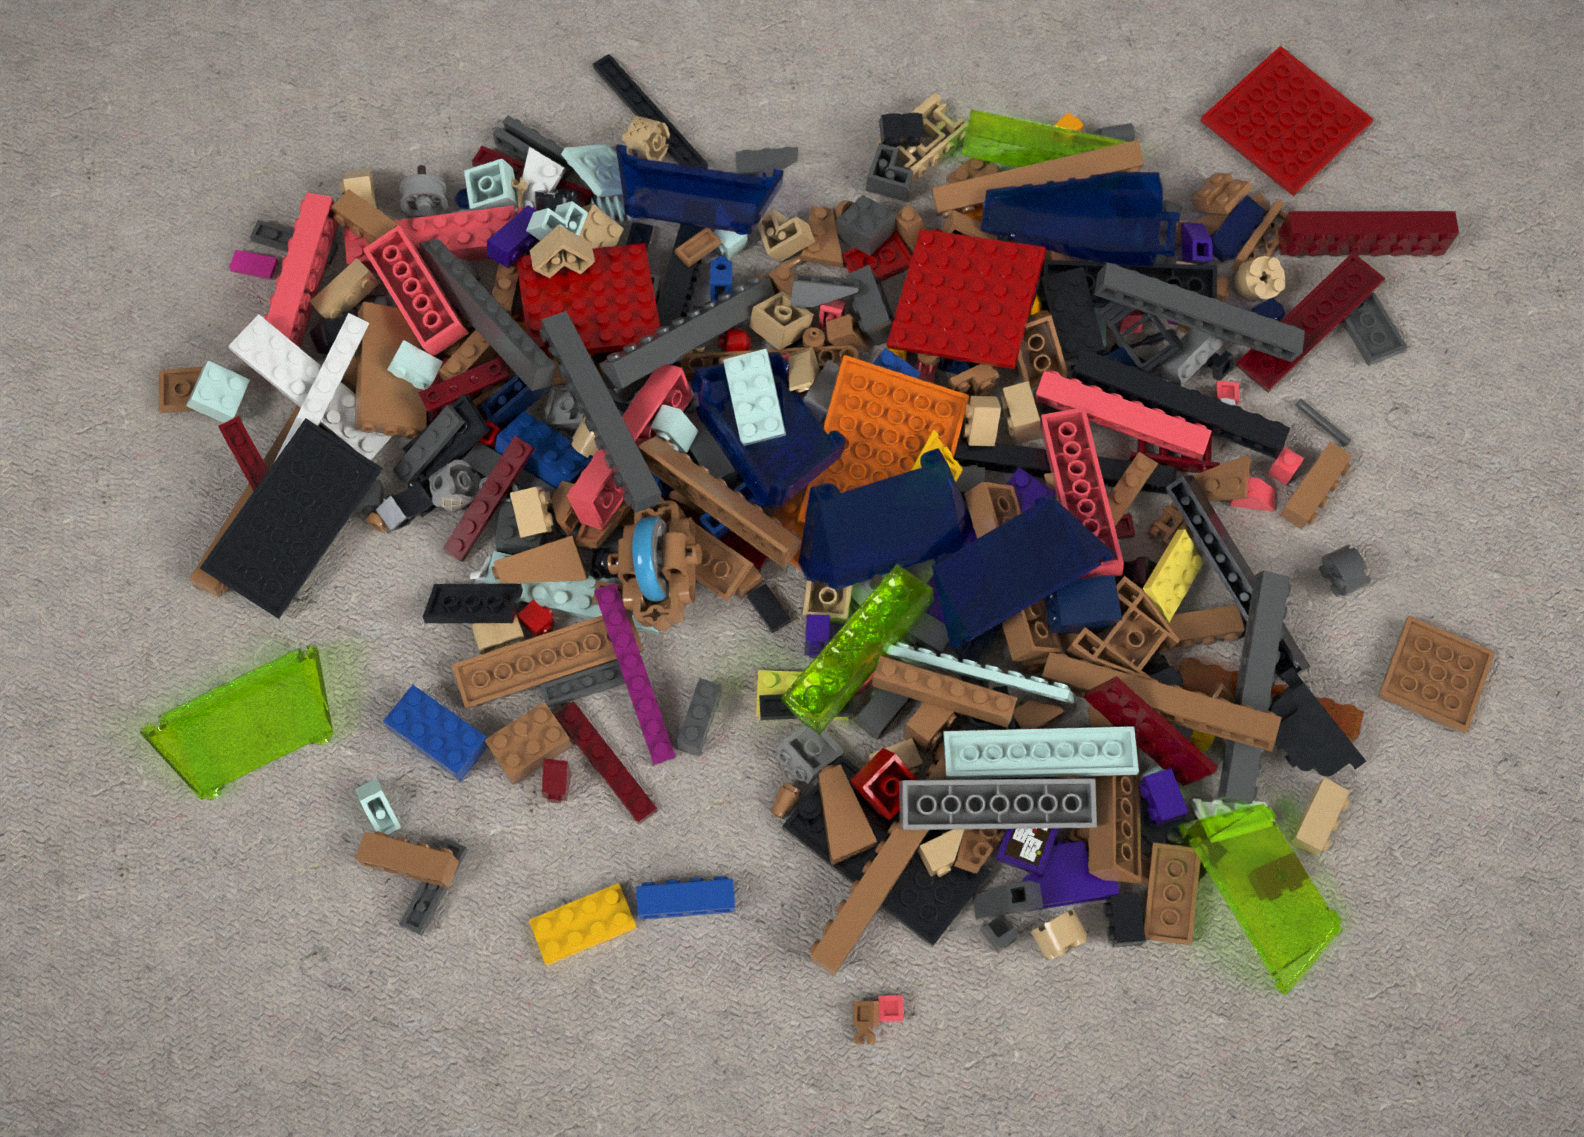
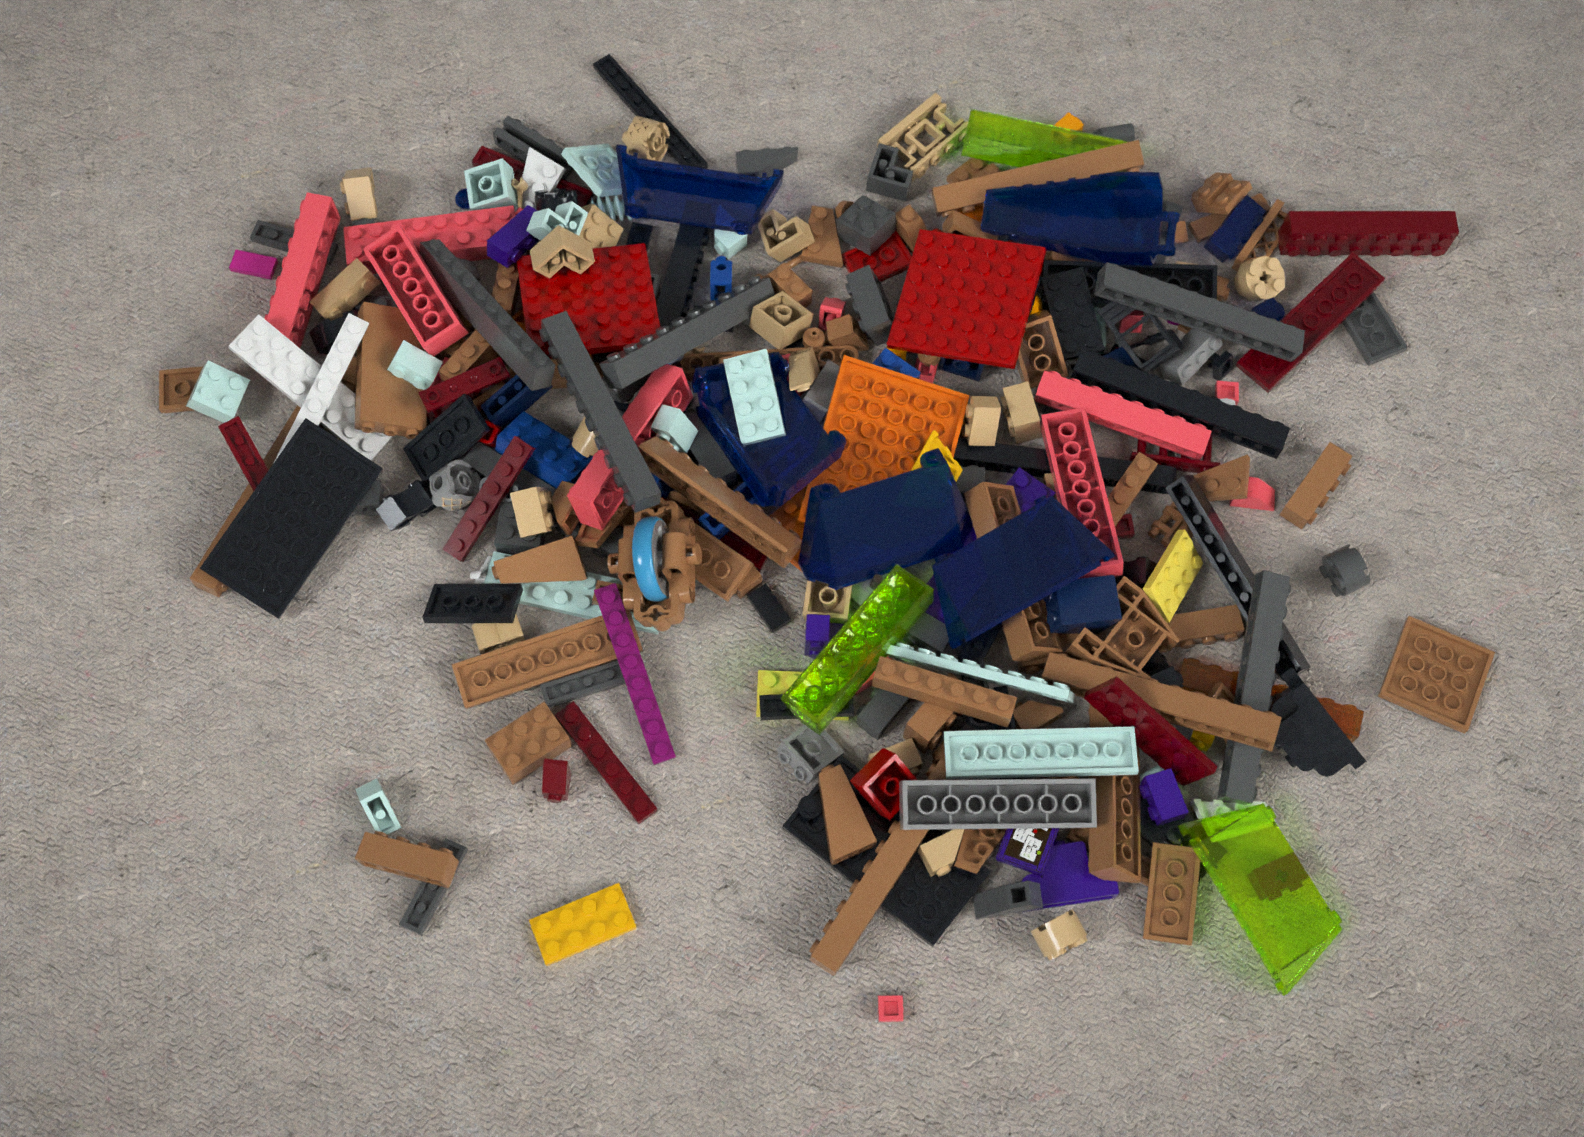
(245, 723): clear neon green windscreen -> none
(361, 217): medium nougat brick -> none
(376, 522): medium nougat tile -> none
(423, 194): light grey wheel -> none
(428, 445): dark grey plate -> none
(436, 732): blue brick -> none
(536, 619): red brick -> none
(562, 409): light grey plate -> none
(600, 565): black piece -> none
(685, 899): blue brick -> none
(698, 247): medium nougat tile -> none
(699, 717): dark grey brick -> none
(734, 340): red head -> none
(785, 800): medium nougat cone -> none
(816, 289): dark grey slope -> none
(865, 1017): medium nougat plate -> none
(902, 129): black brick -> none
(975, 381): medium nougat plate -> none
(999, 934): dark grey panel -> none
(1125, 920): black brick -> none
(1196, 244): dark purple slope -> none
(1285, 466): coral brick -> none
(1286, 120): red plate -> none
(1320, 817): tan brick -> none
(1325, 424): dark grey bar -> none

